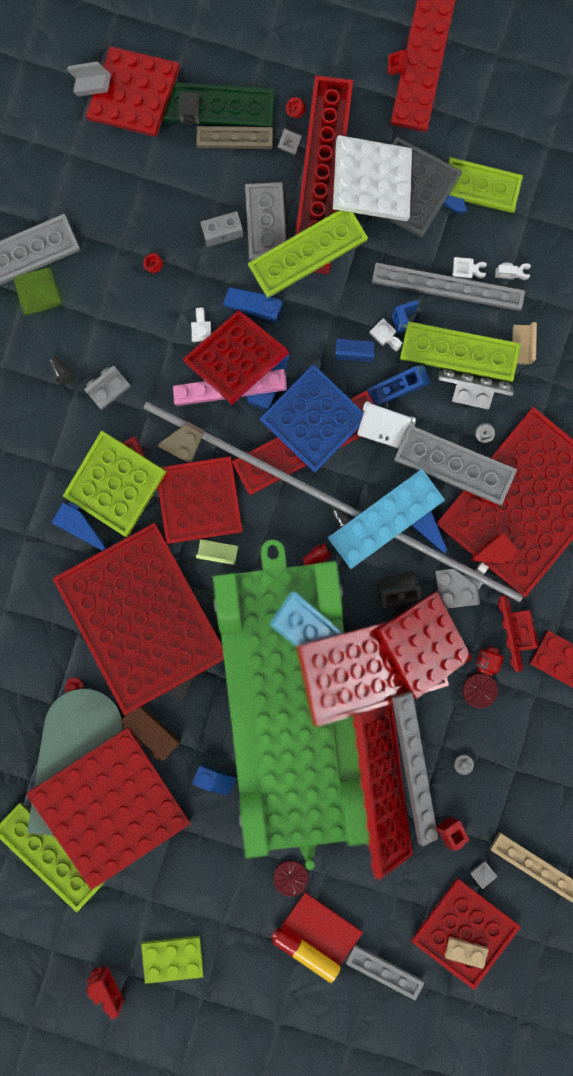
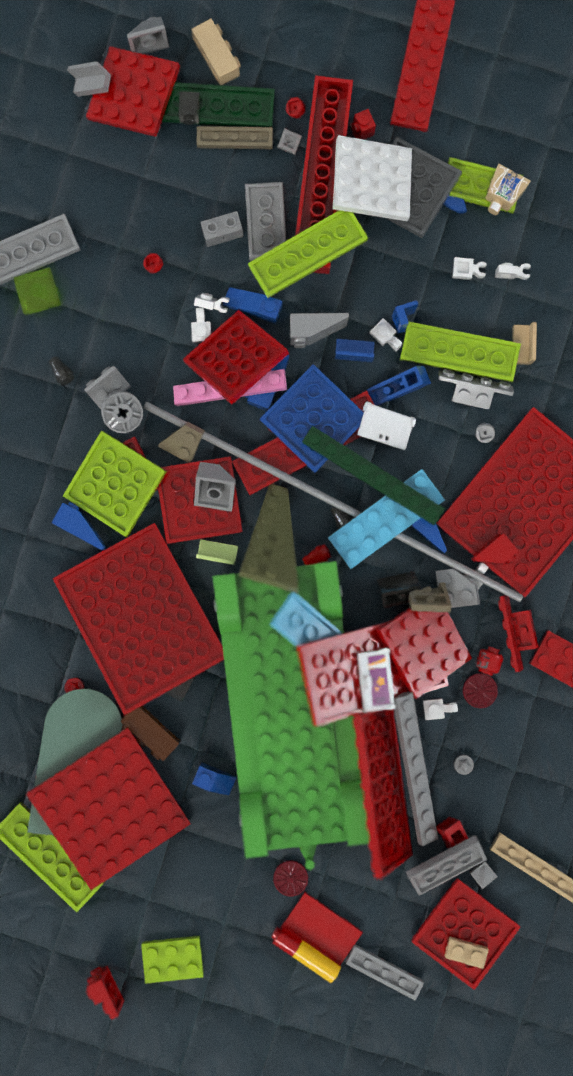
(127, 401): none -> light grey wheel
(148, 36): none -> light grey slope
(206, 301): none -> white plate
(214, 487): none -> light grey slope
(216, 51): none -> tan brick
(271, 548): none -> olive wing
(312, 327): none -> light grey slope
(363, 125): none -> red brick
(373, 475): none -> dark green plate
(378, 680): none -> door
(397, 62): red tile -> none
(430, 599): none -> dark tan wing
(435, 708): none -> white plate
(446, 865): none -> light grey tile
(448, 286): light grey plate -> none
(455, 465): light grey plate -> none
(505, 189): none -> tan torso

